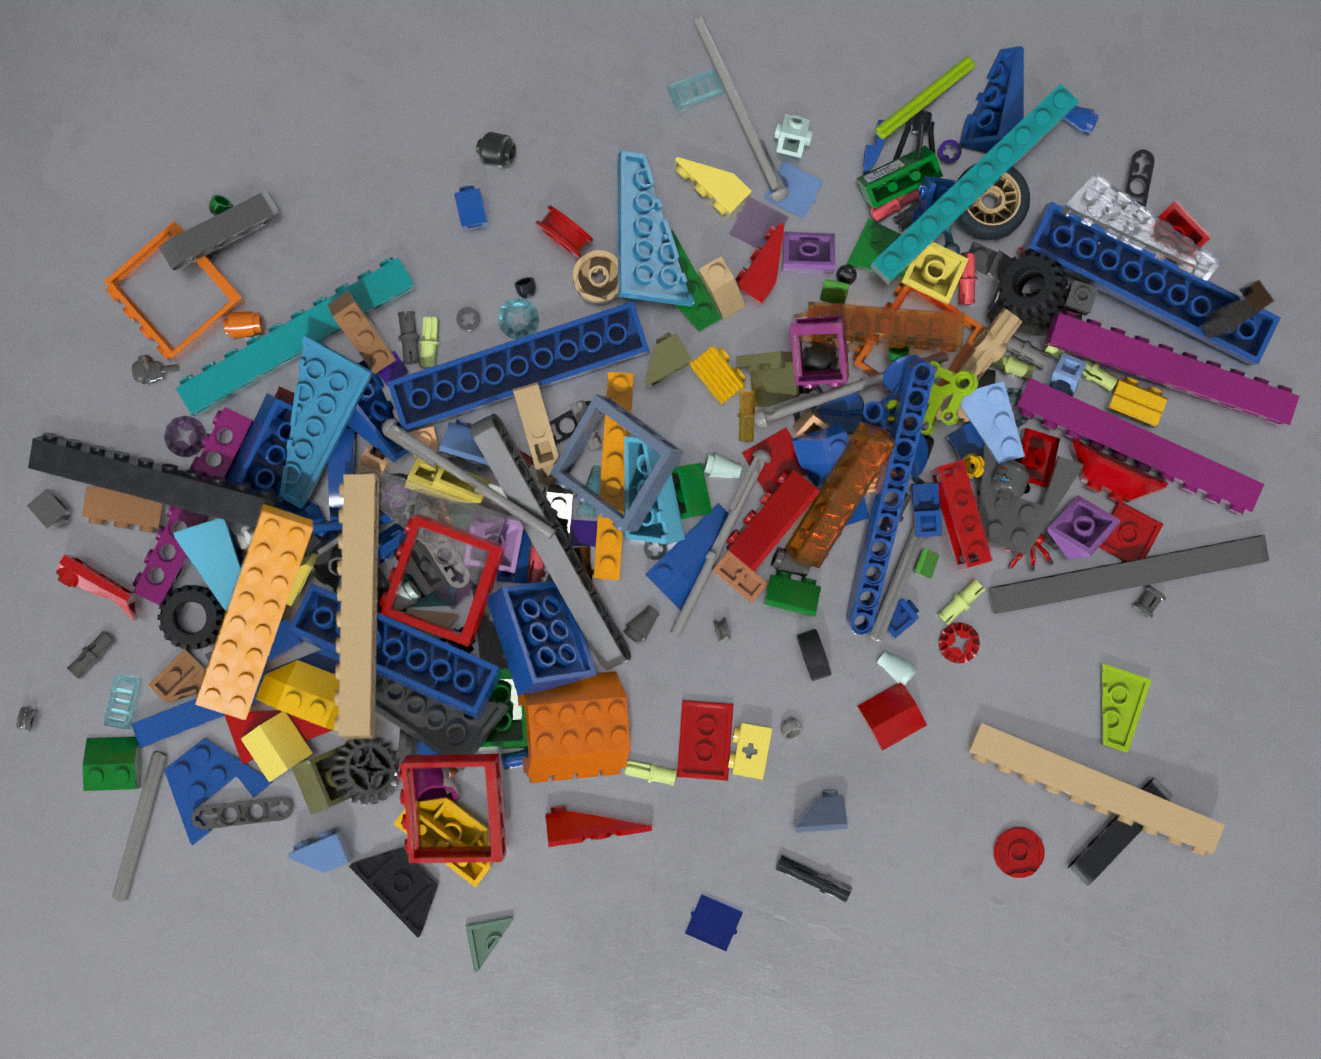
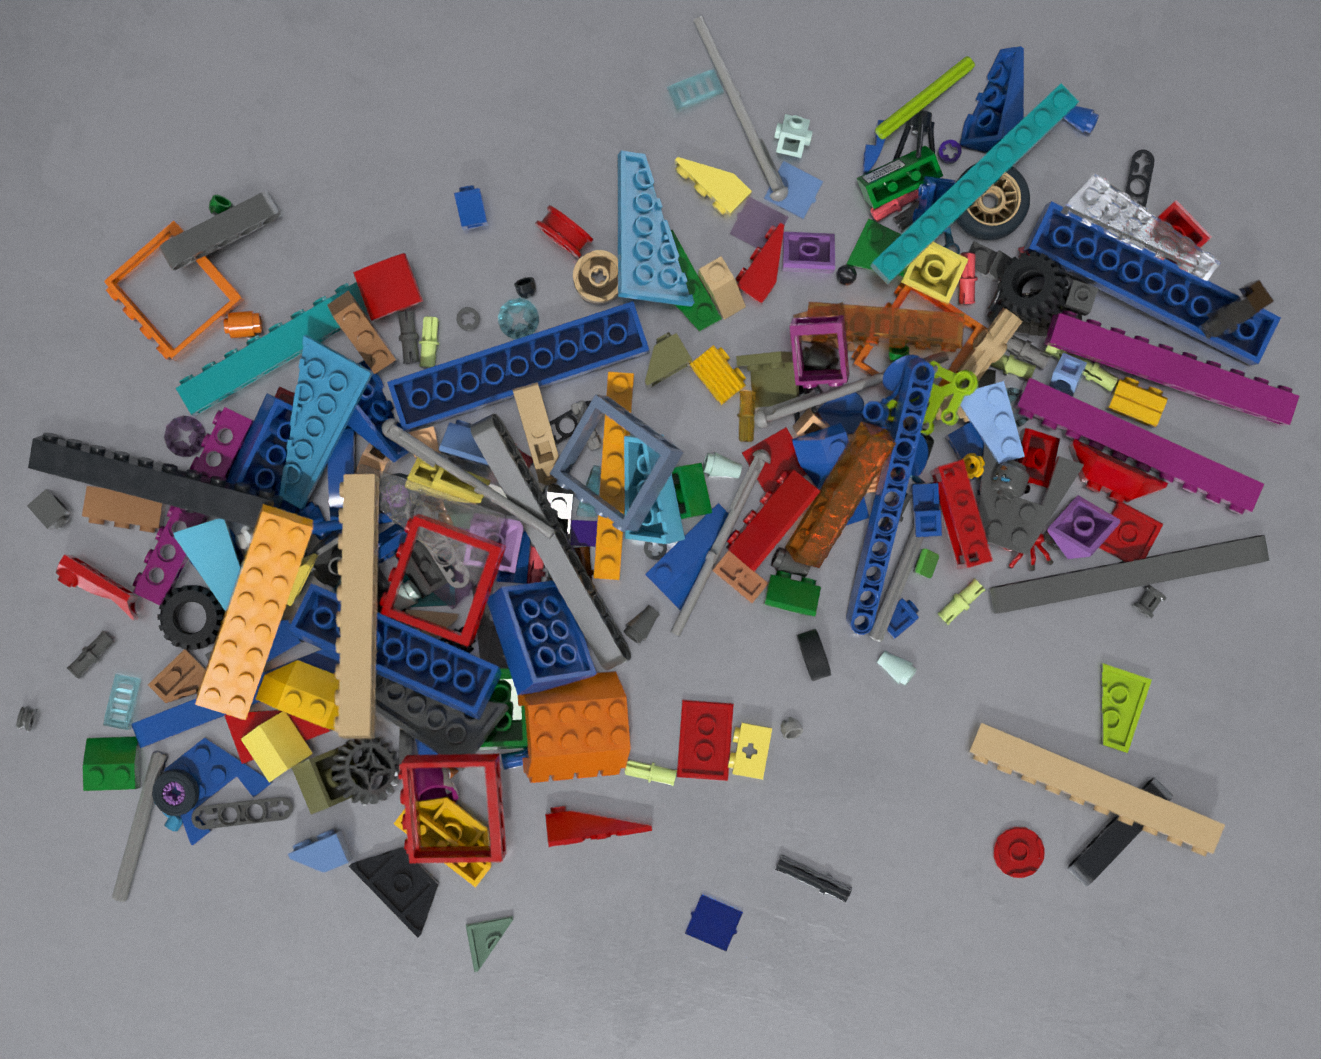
(148, 371): dark grey piece -> none
(168, 802): none -> black bush
(173, 822): none -> dark azure hand
(388, 286): none -> red slope
(393, 370): dark purple tile -> none
(496, 149): pearl dark grey head -> none
(722, 629): dark grey bush -> none
(823, 814): sand blue slope -> none
(834, 291): bright green slope -> none
(892, 715): red slope -> none
(947, 639): red gear -> none

